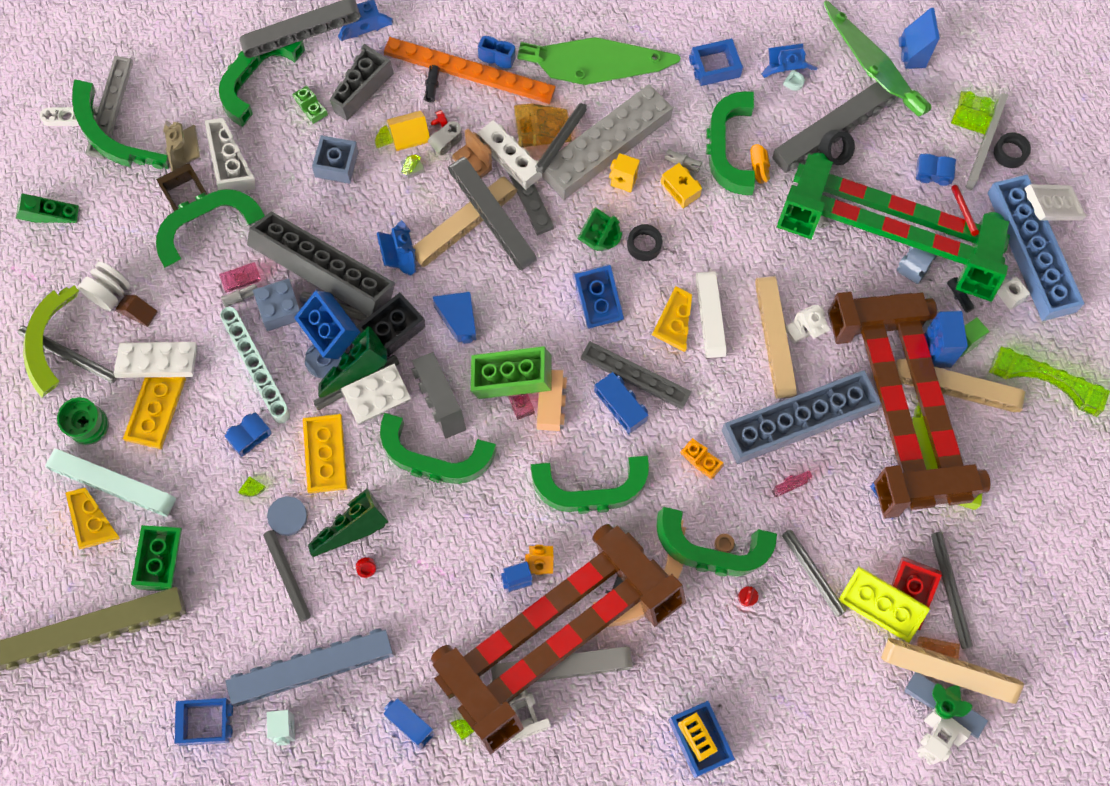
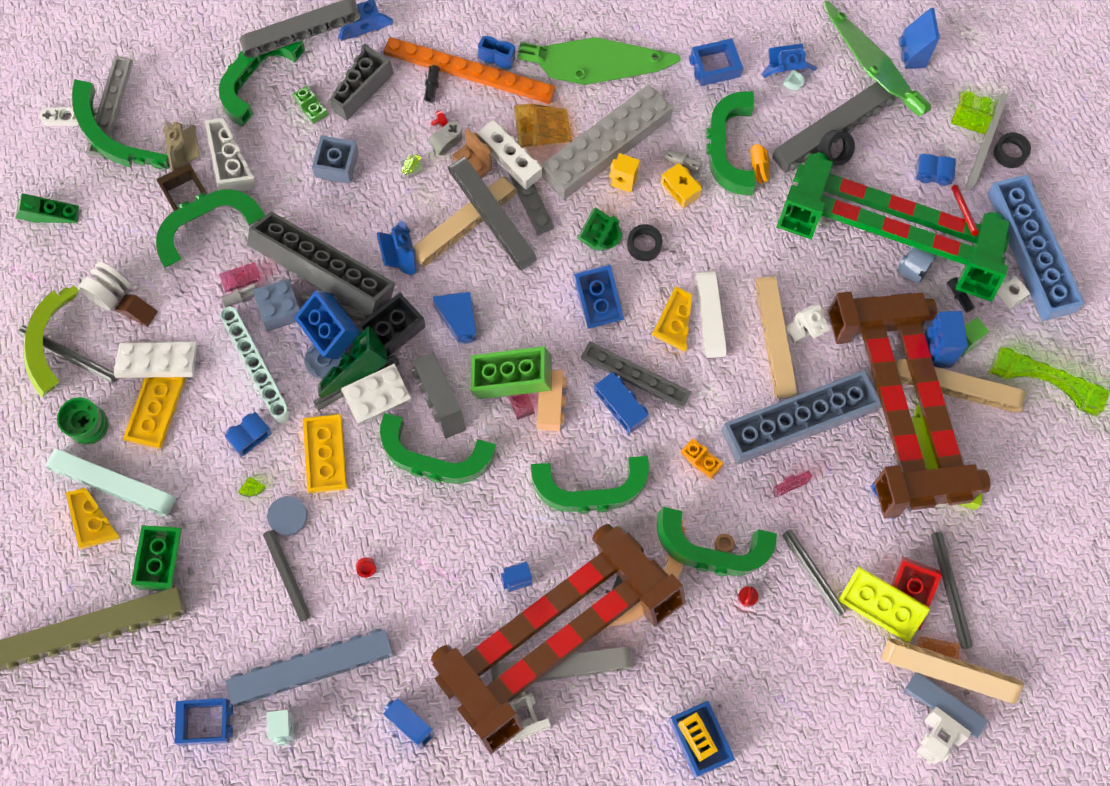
(357, 522): dark green wedge -> none
(383, 137): clear neon green tile -> none
(409, 130): yellow slope -> none
(462, 728): clear neon green tile -> none
(540, 559): light orange brick -> none
(560, 138): dark grey axle -> none
(951, 700): green plate -> none
(1055, 202): white plate -> none

